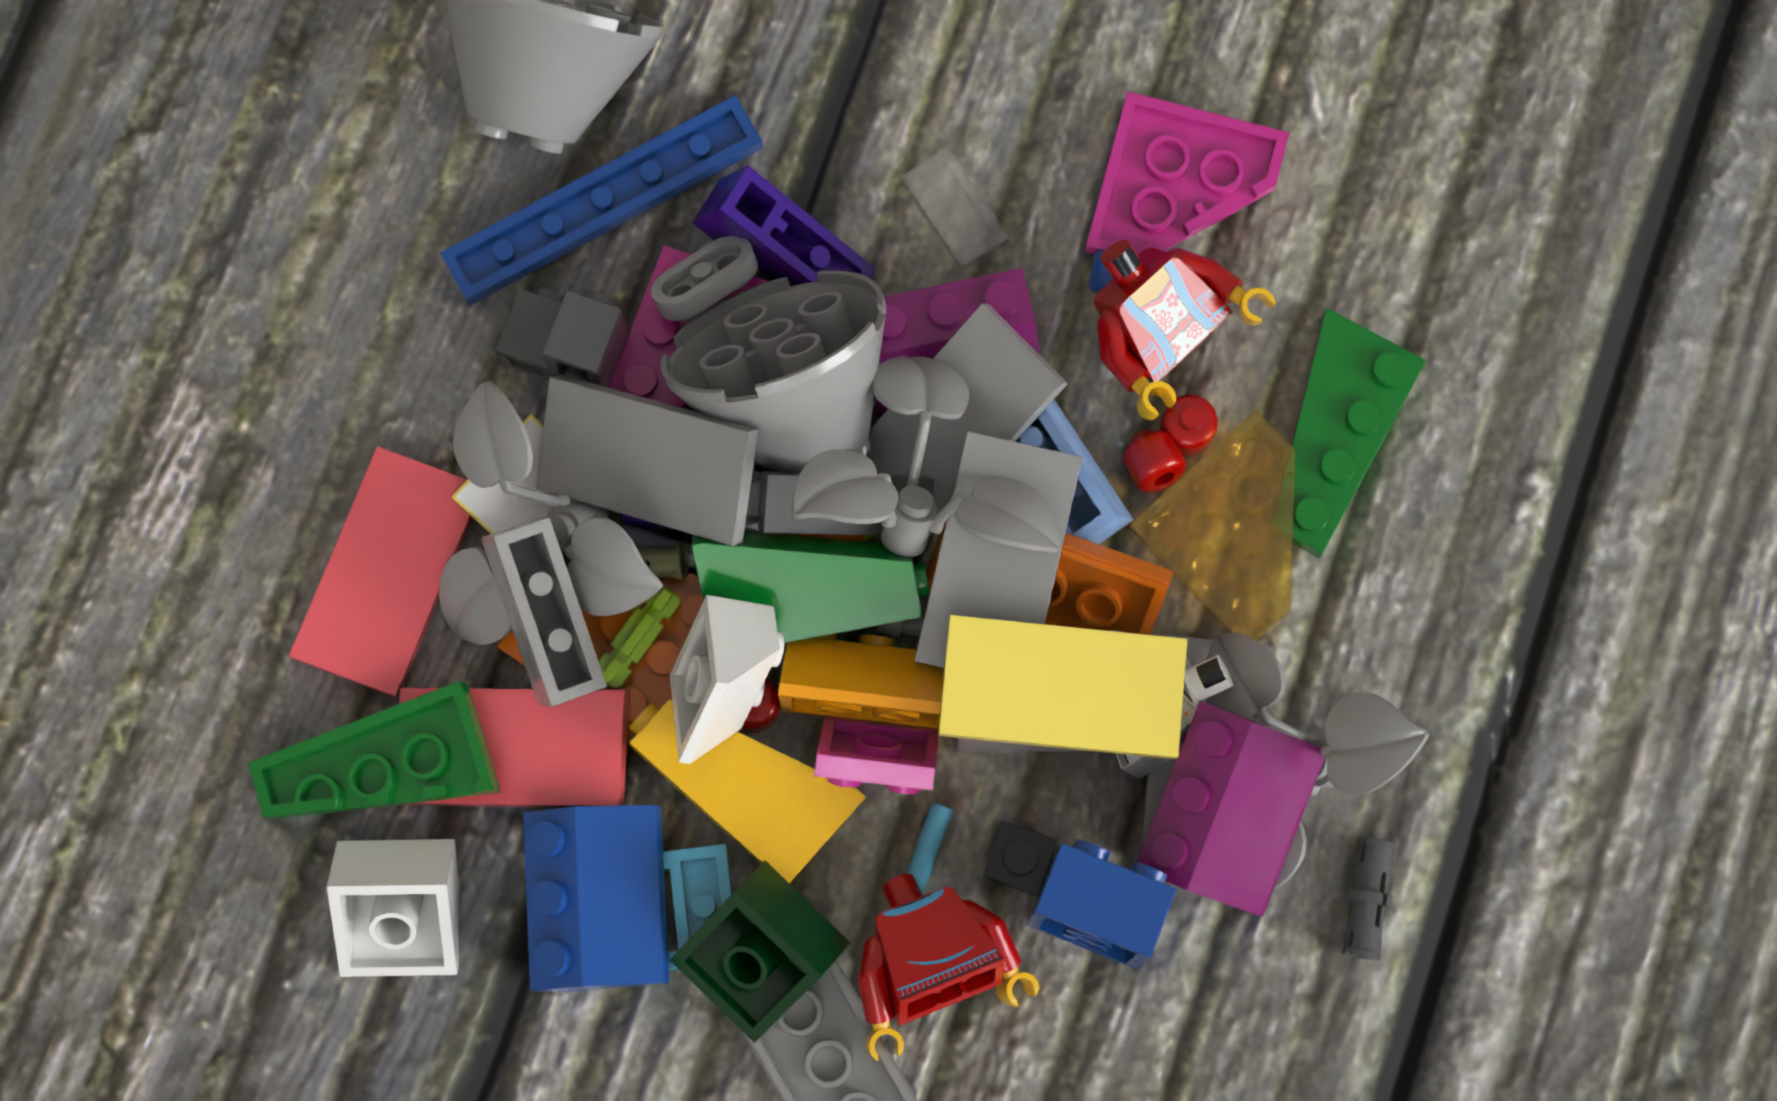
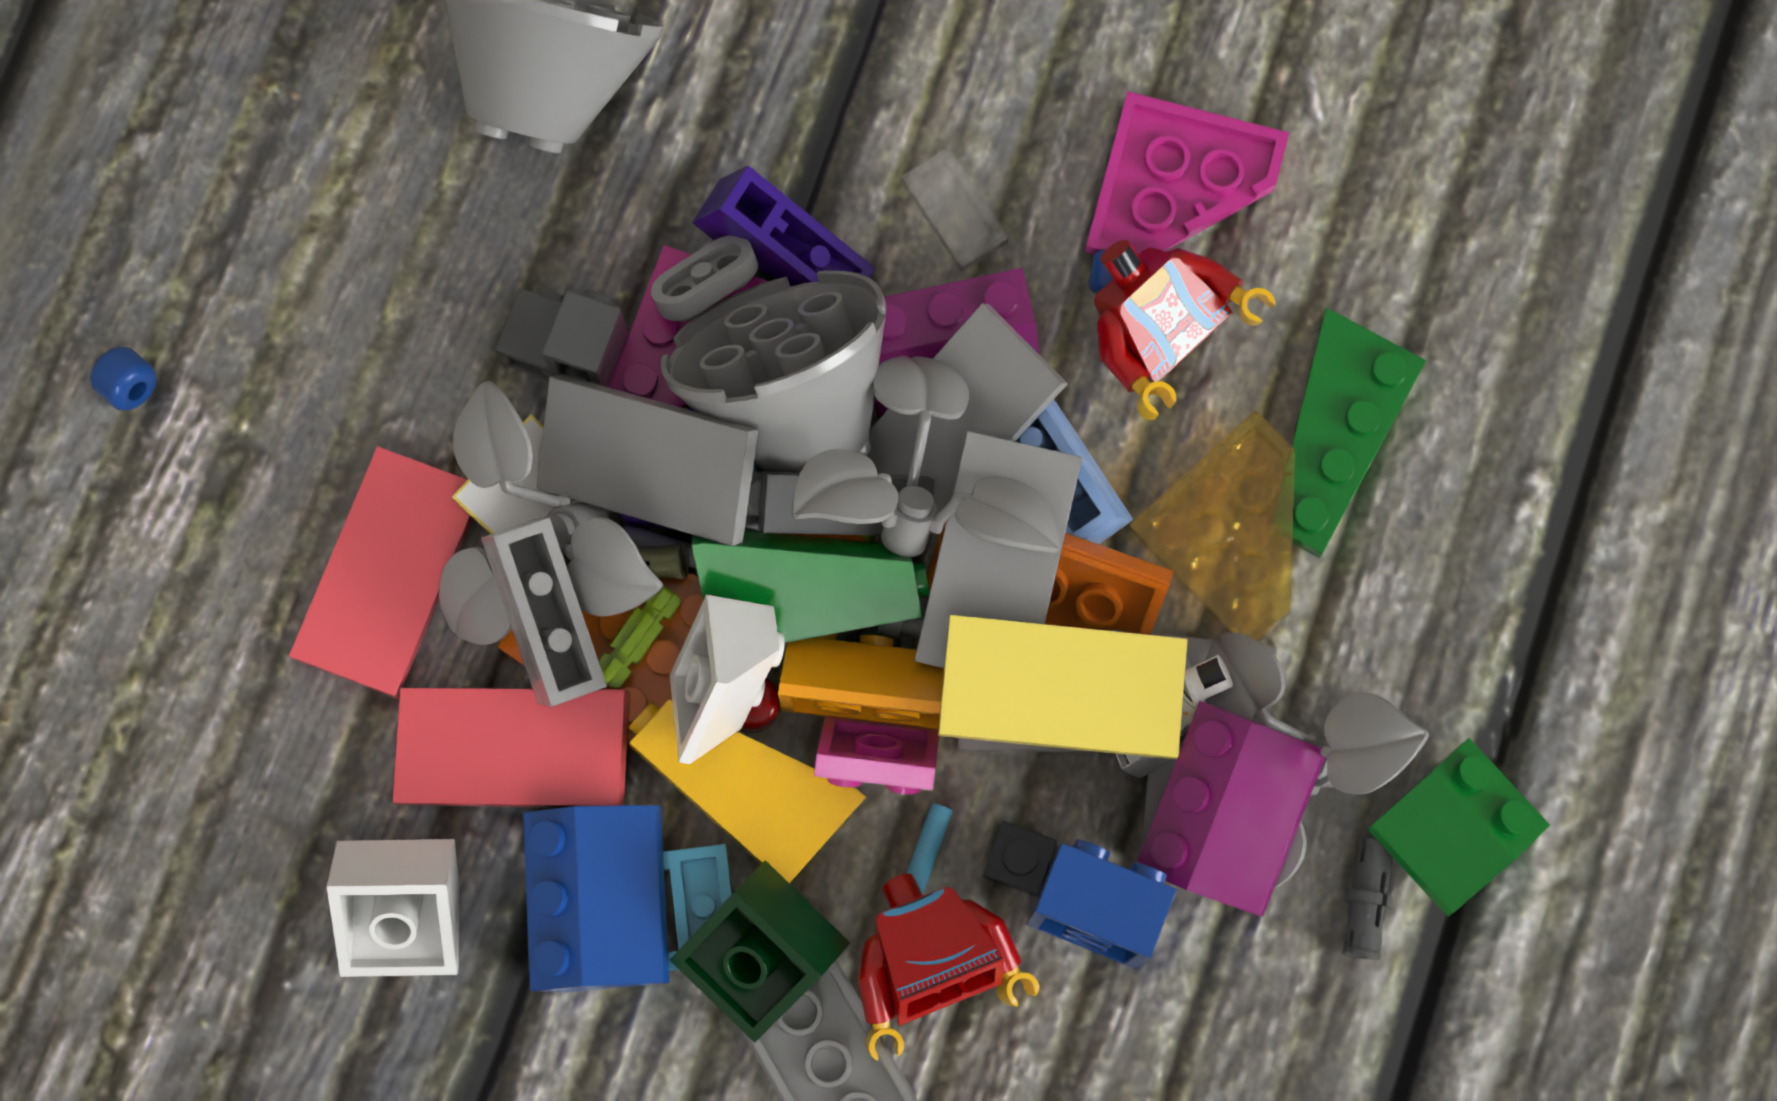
(123, 378): none -> blue piece
(393, 757): green wing -> none
(602, 200): blue plate -> none
(1153, 460): red piece -> none
(1190, 423): red piece -> none
(1458, 827): none -> green slope

